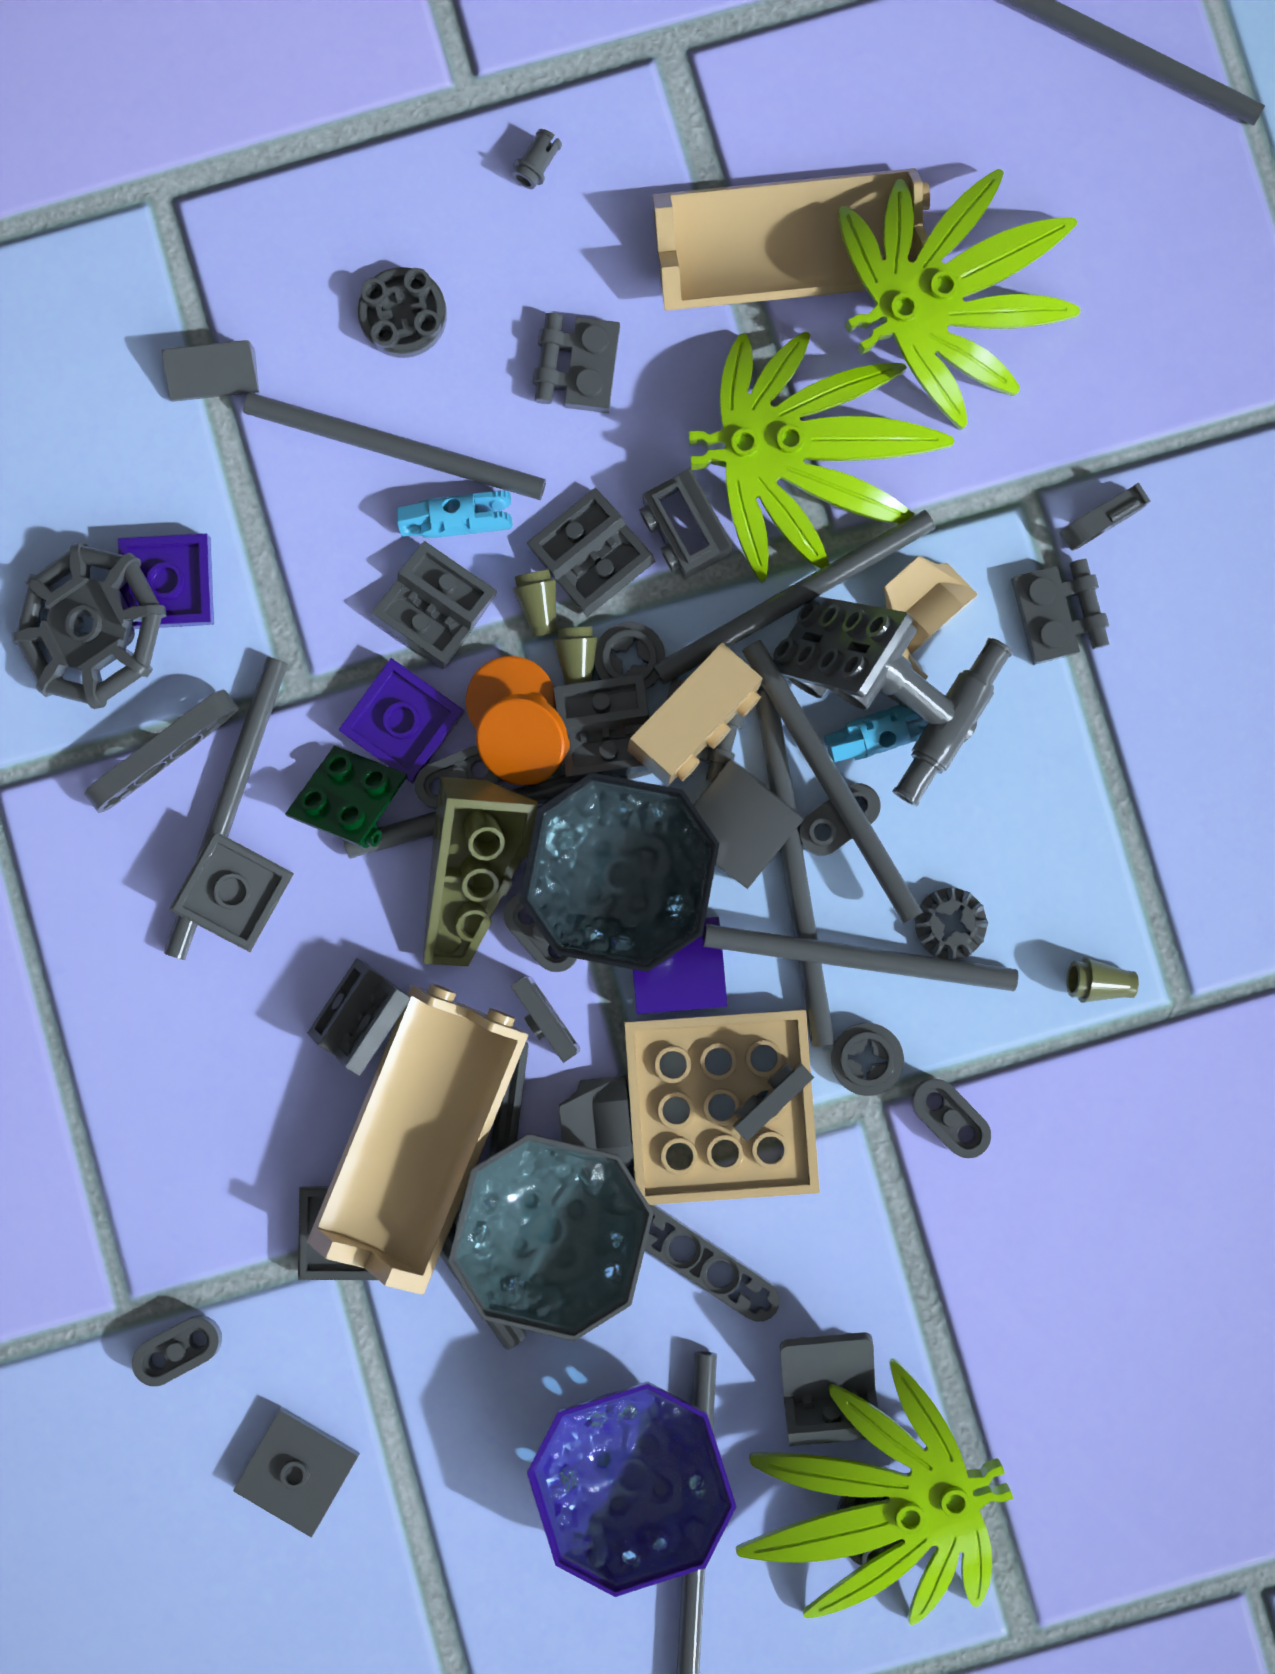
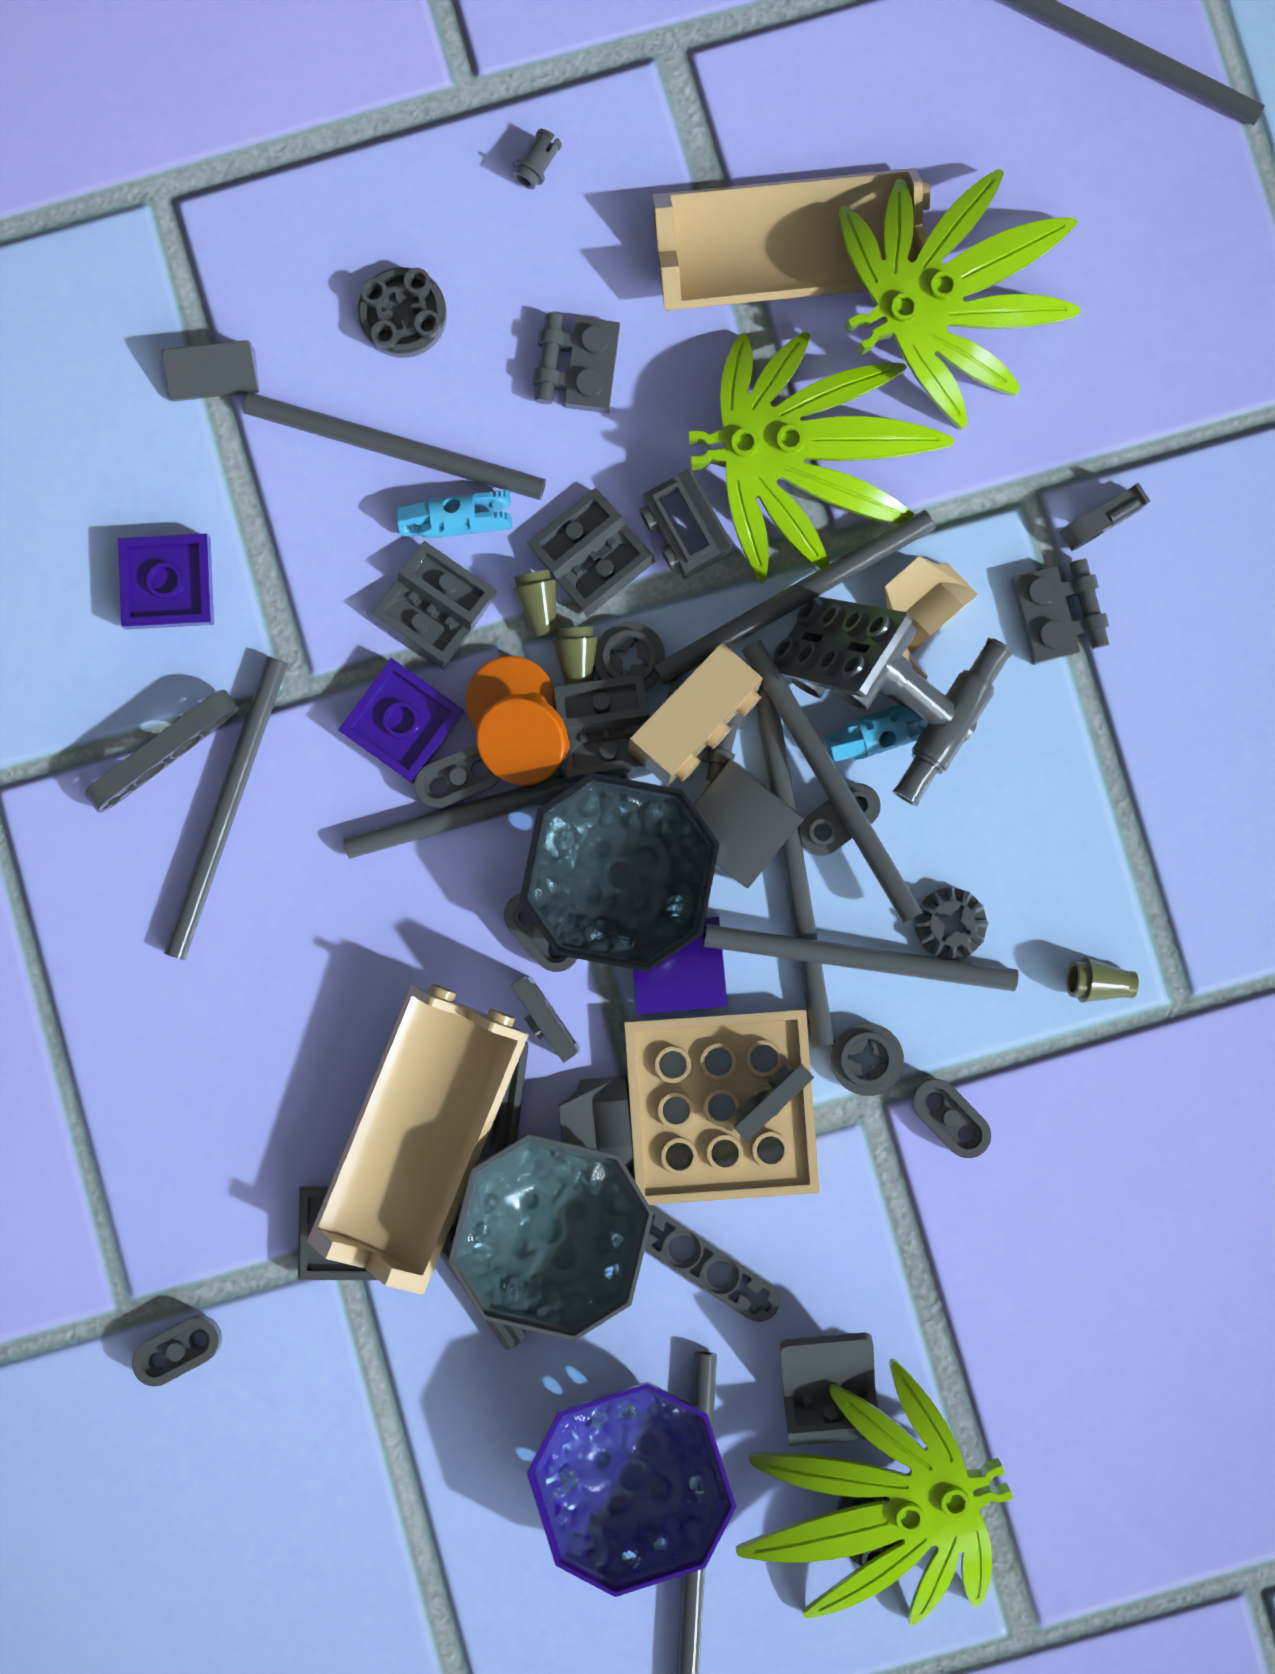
(110, 631): dark grey plate -> none
(231, 891): dark grey tile -> none
(296, 1472): dark grey plate -> none
(347, 797): dark green hinge -> none
(358, 1016): dark grey slope -> none
(475, 852): olive wedge -> none

